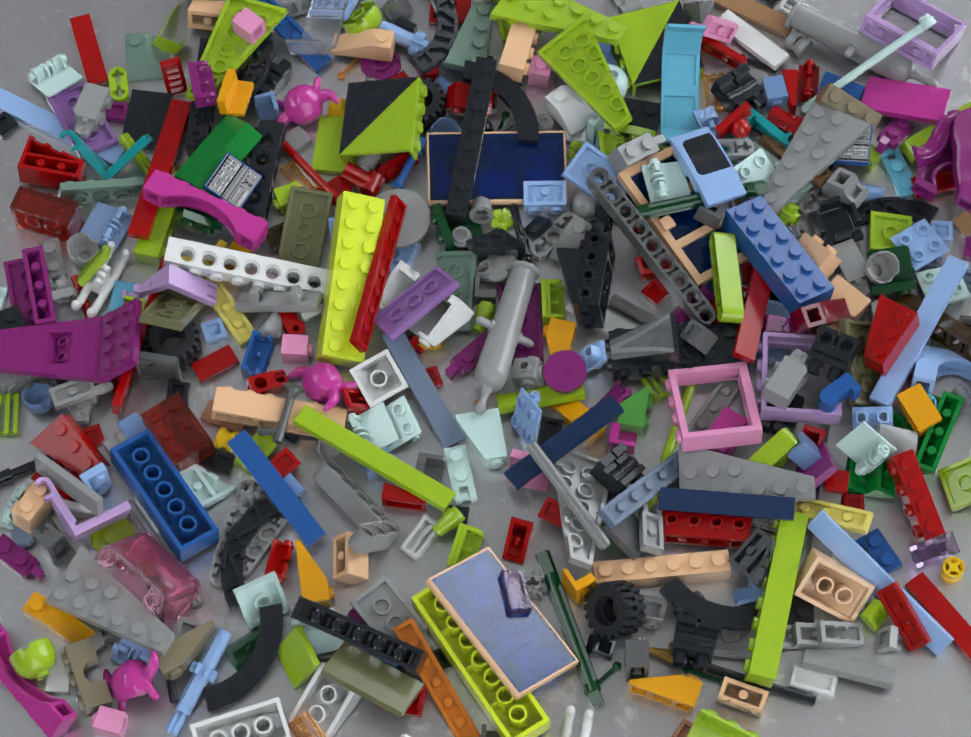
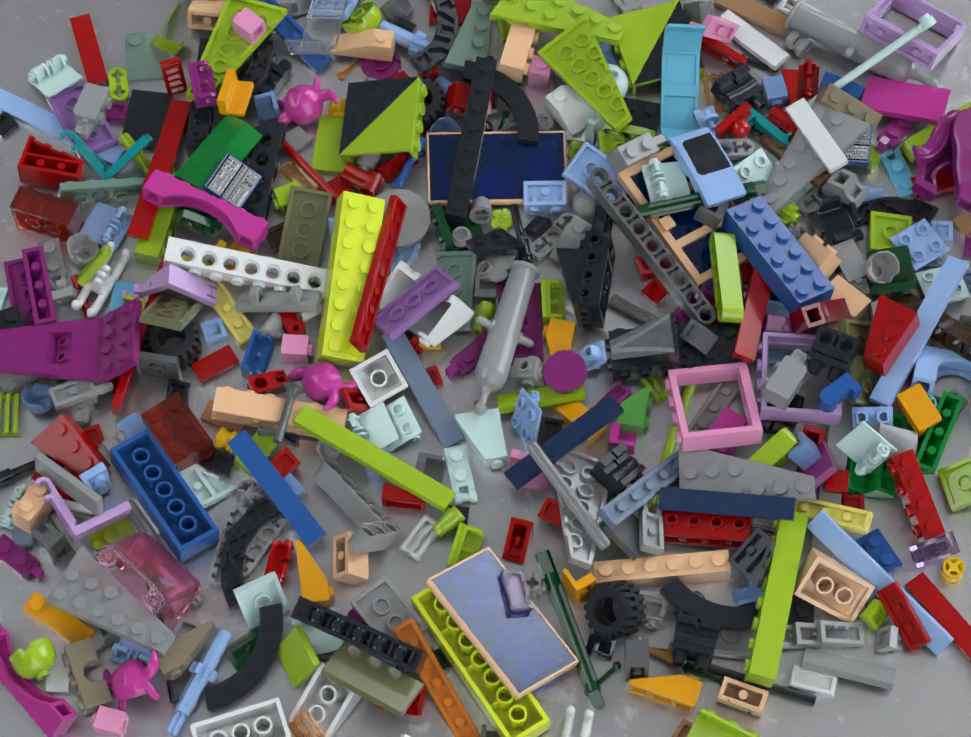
(816, 135): none -> white tile

